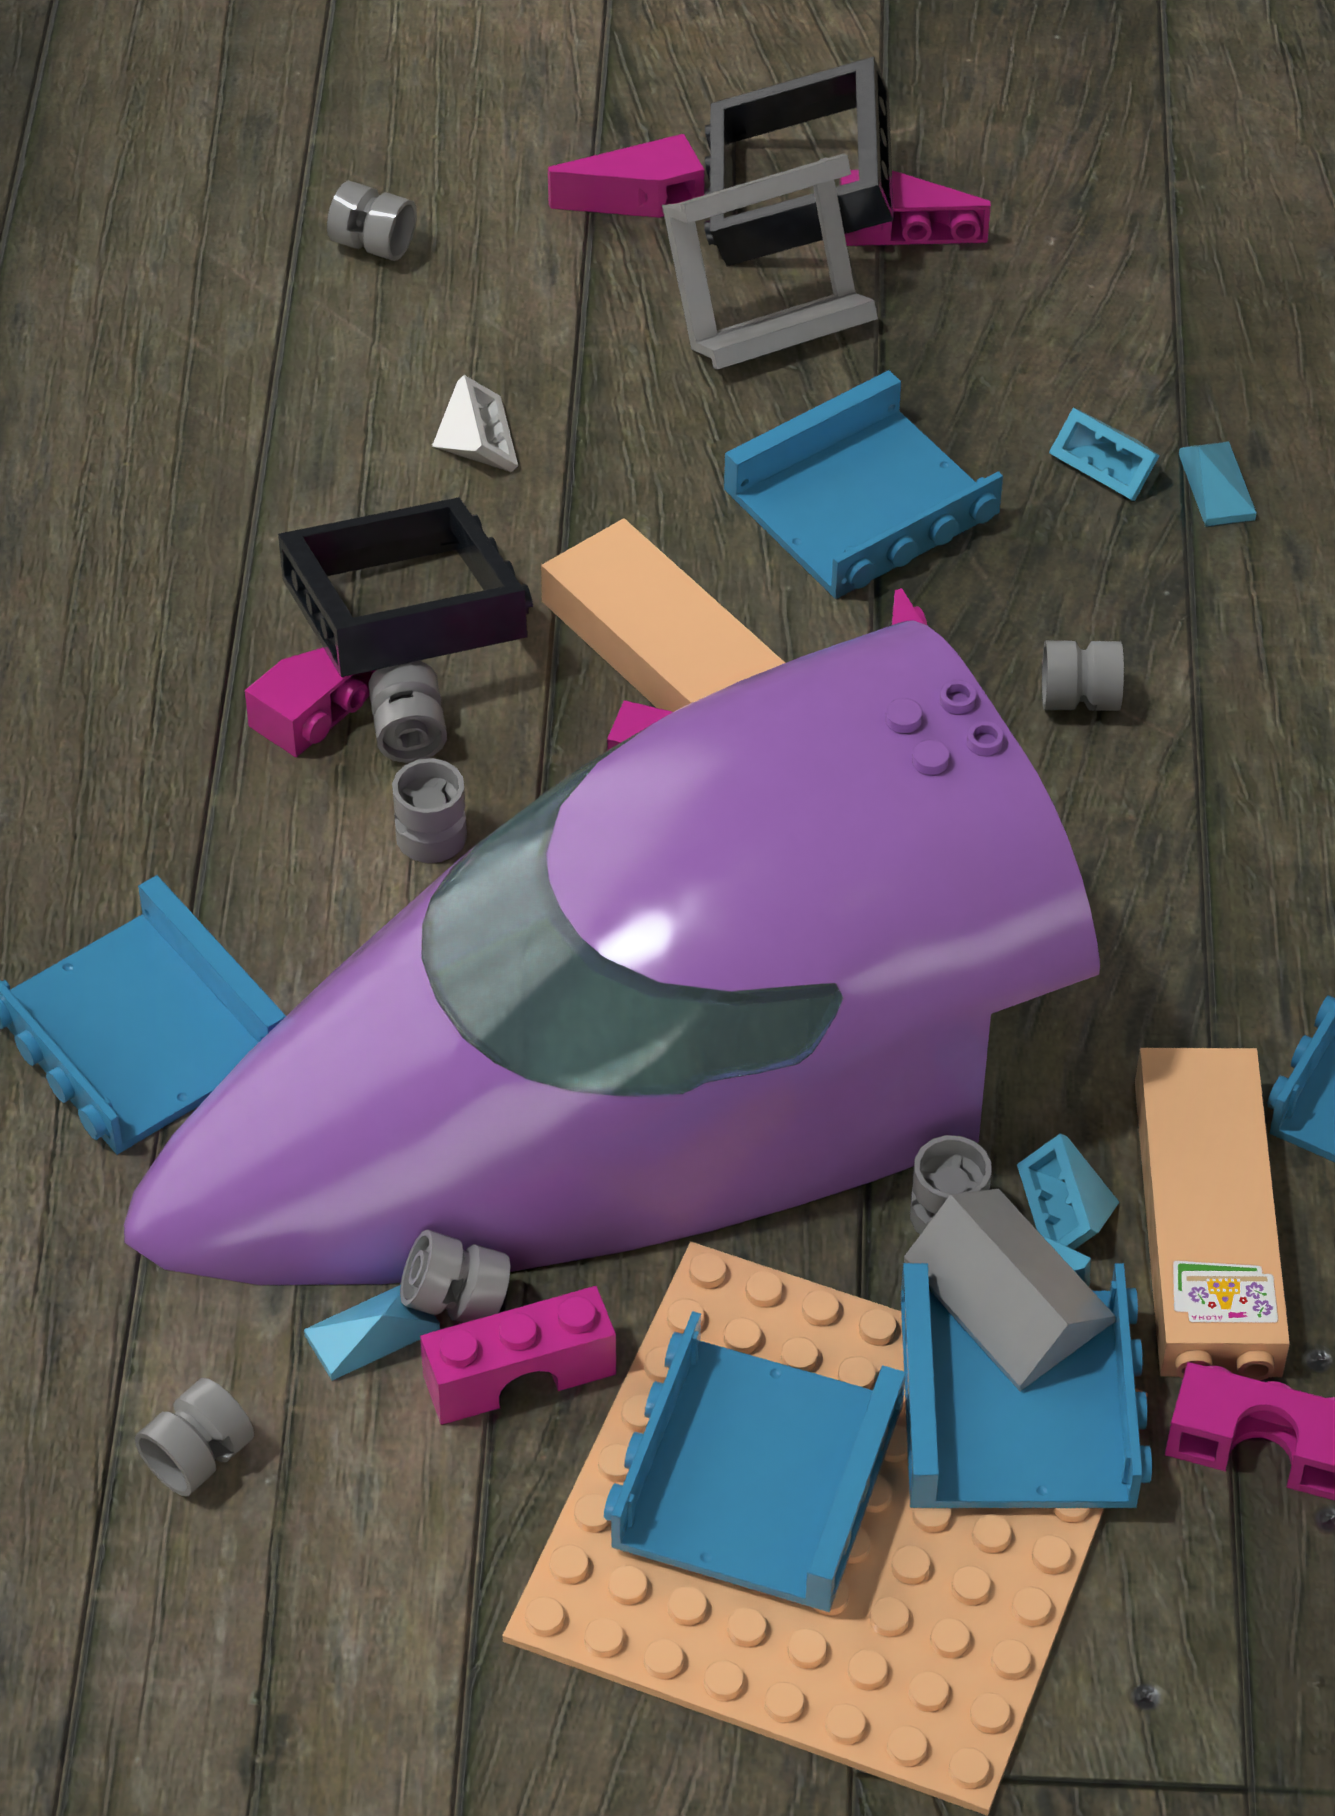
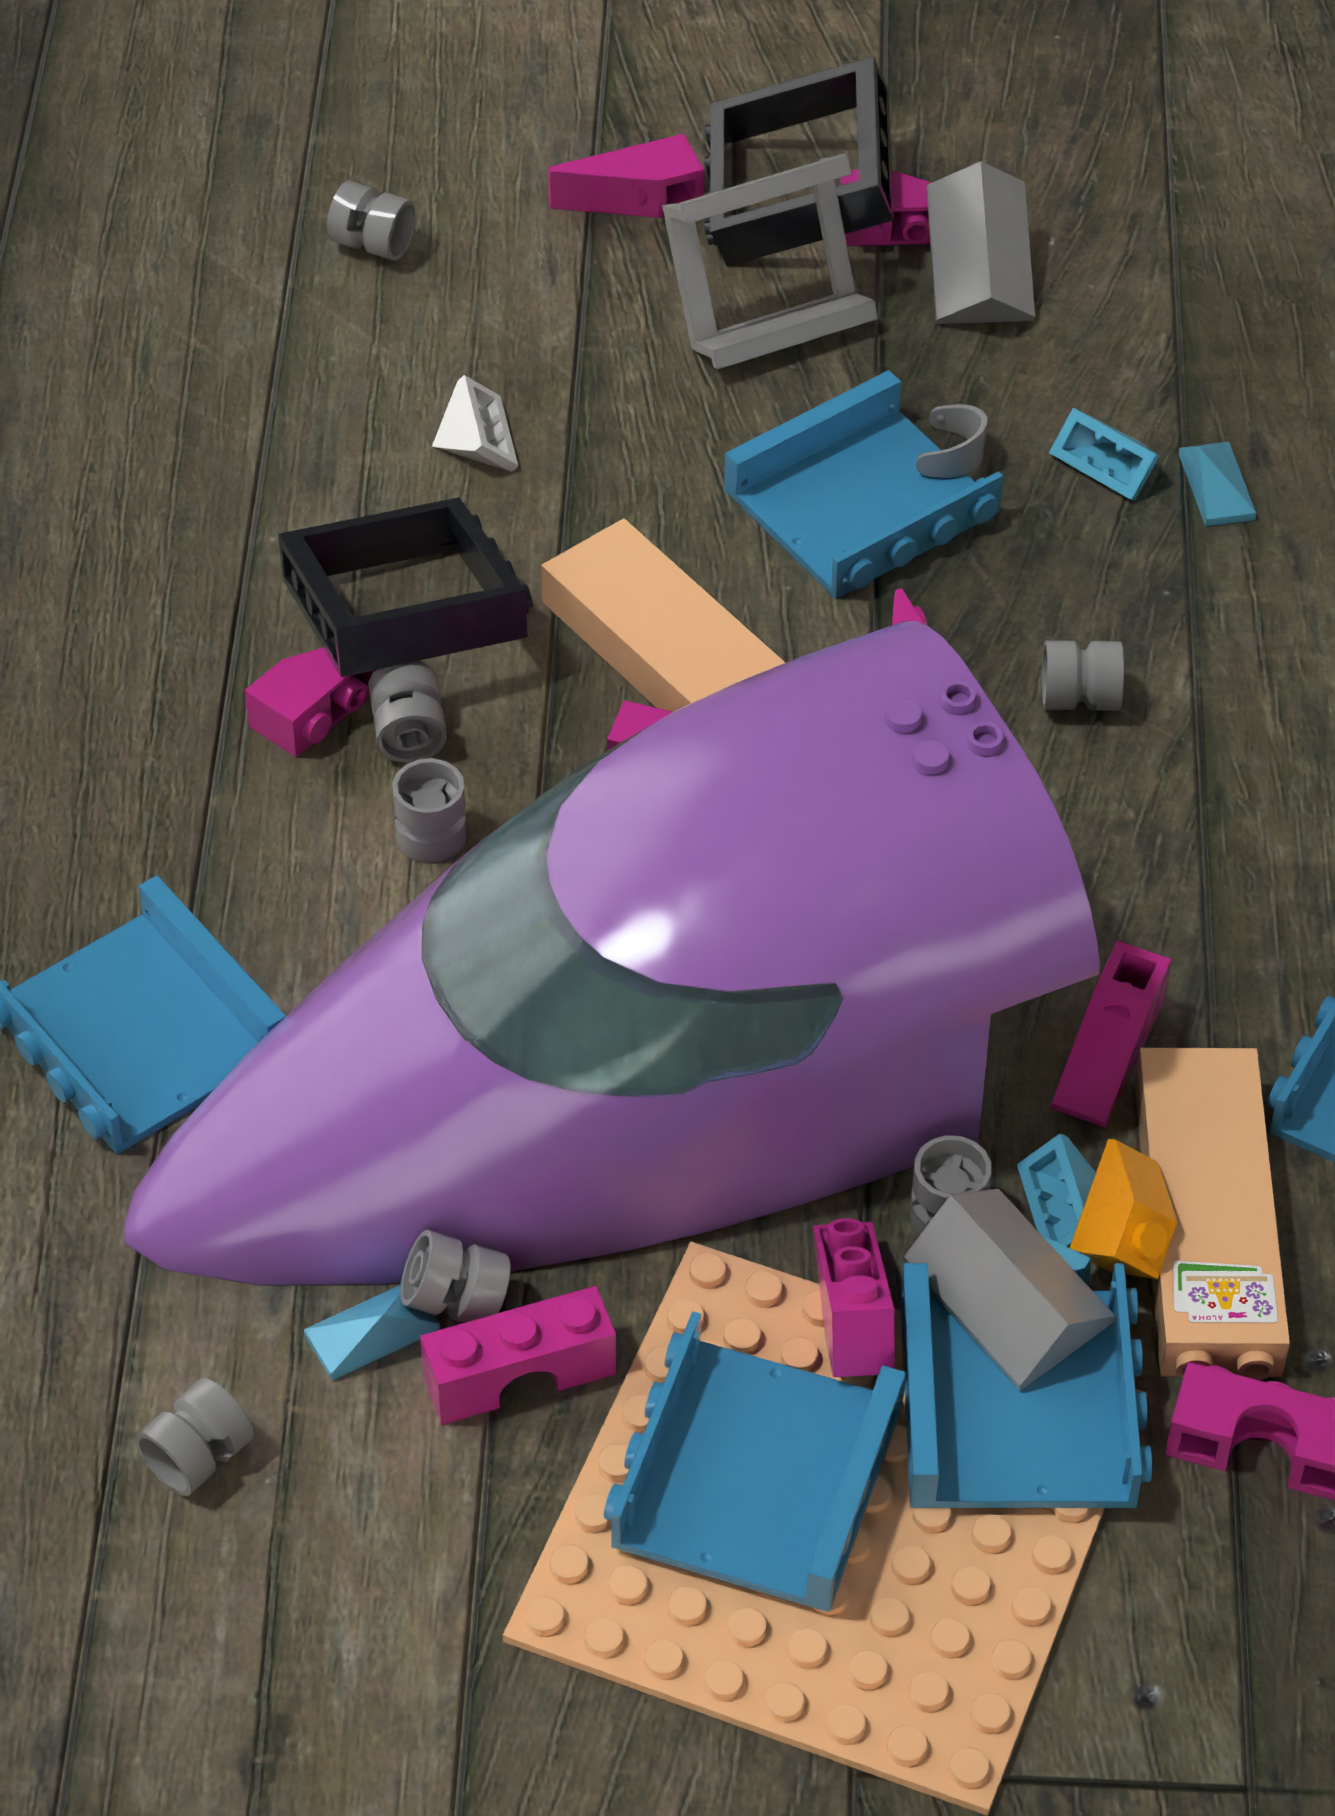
(854, 1298): none -> dark pink slope
(960, 459): none -> light grey helmet
(980, 247): none -> light grey slope
(1112, 1033): none -> dark pink slope
(1126, 1214): none -> light orange slope

